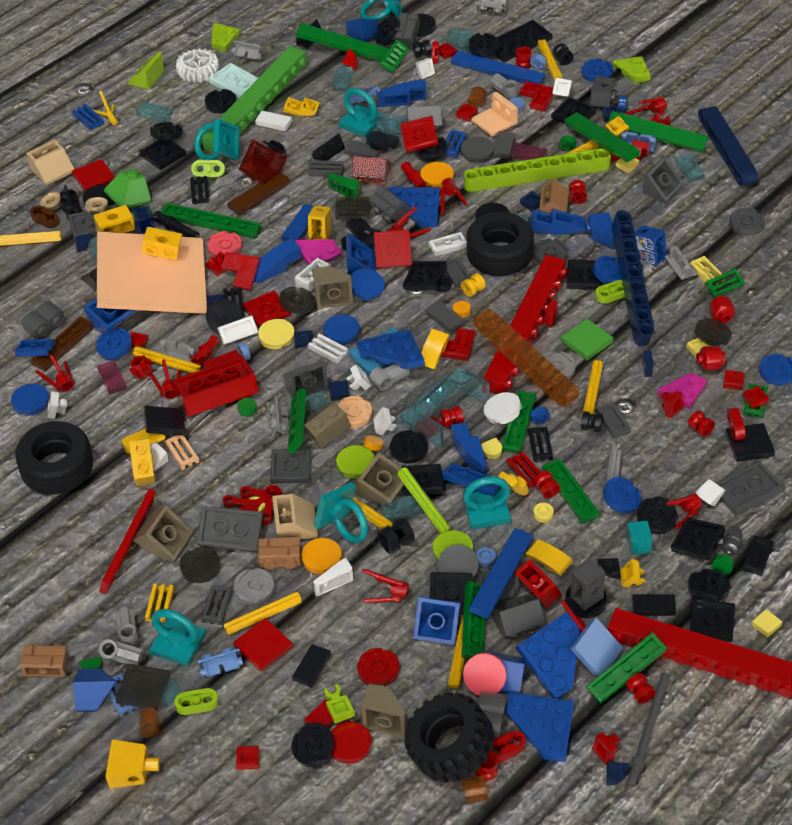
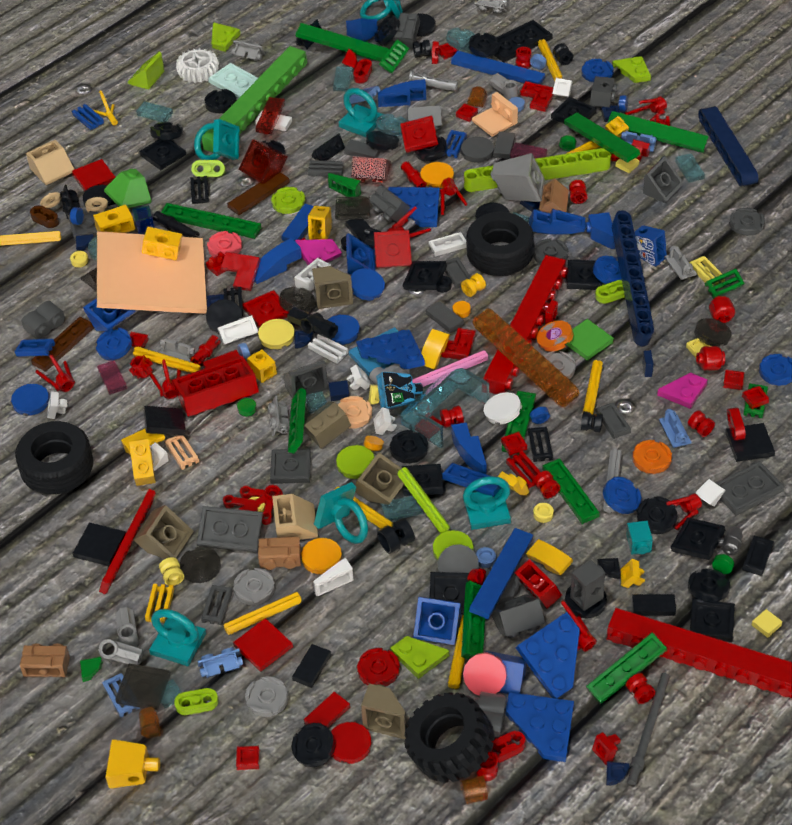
(76, 216): none -> blue tile
(79, 259): none -> light yellow tile
(91, 689): blue slope -> none
(99, 544): none -> black tile
(171, 571): none -> light yellow wheel
(262, 365): none -> yellow brick
(266, 696): none -> light grey tile
(270, 115): none -> clear red tile
(288, 200): none -> lime tile
(305, 108): yellow slope -> none
(312, 323): none -> black piece
(338, 705): lime plate -> none
(362, 71): none -> red beam
(373, 394): none -> light yellow tile
(396, 389): none -> torso
(398, 588): red plant -> none
(418, 655): none -> lime wing
(425, 68): white tile -> none
(434, 82): none -> light grey pin
(464, 363): none -> bright pink axle
(477, 575): none -> red tile
(492, 449): light yellow tile -> none
(514, 443): none -> red tile
(519, 178): none -> light grey slope
(554, 335): none -> orange tile
(596, 647): medium blue tile -> none
(652, 456): none -> orange tile
(672, 403): red tile -> none
(674, 429): none -> medium blue hinge

